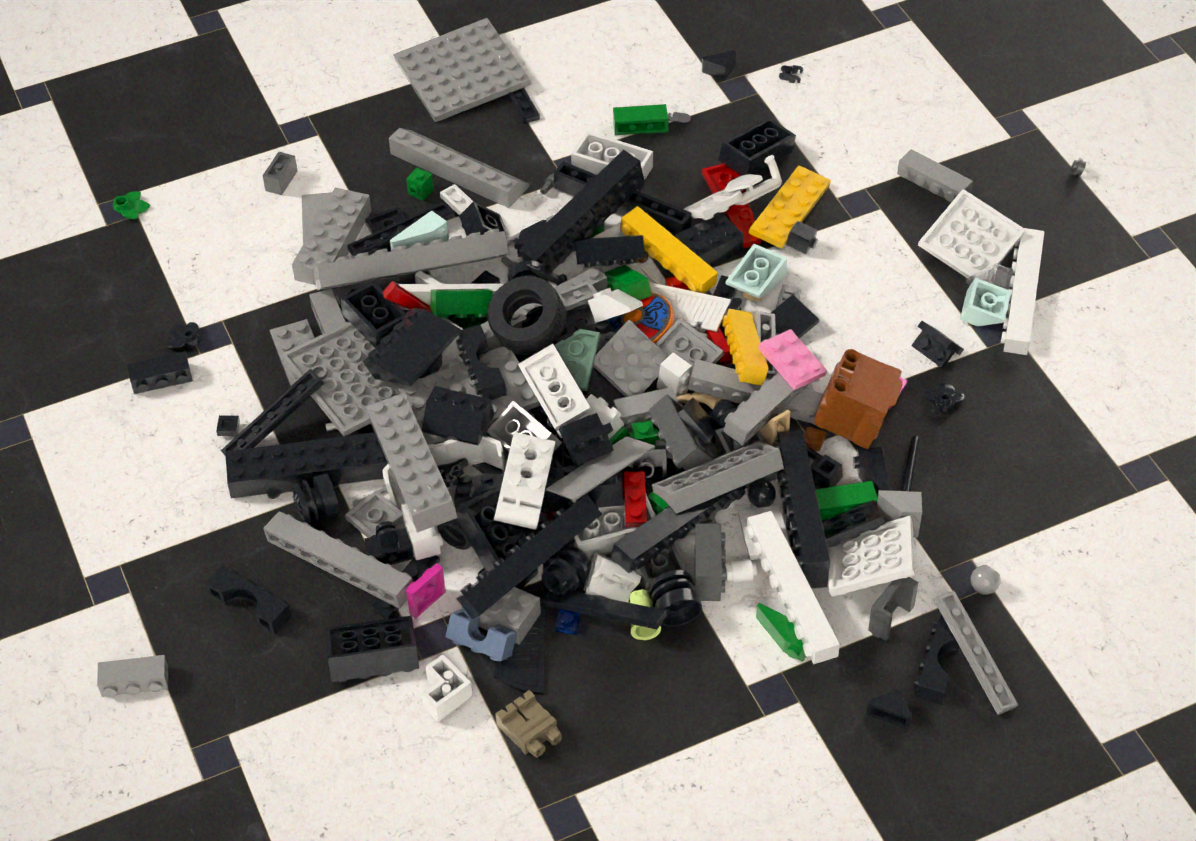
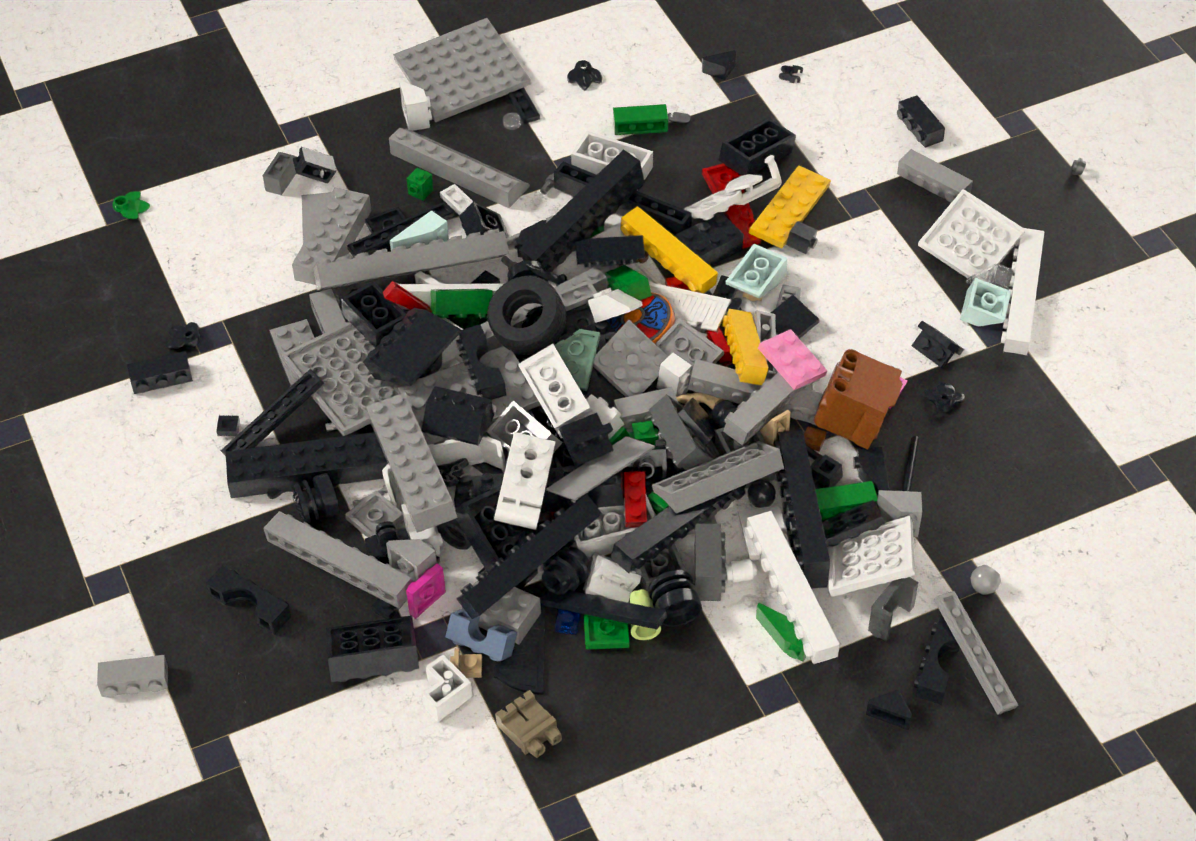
(314, 165): none -> black brick
(411, 556): none -> light grey slope
(415, 106): none -> white slope
(469, 664): none -> tan bracket
(511, 121): none -> clear tile
(585, 76): none -> black plate
(605, 633): none -> green plate
(921, 121): none -> black brick

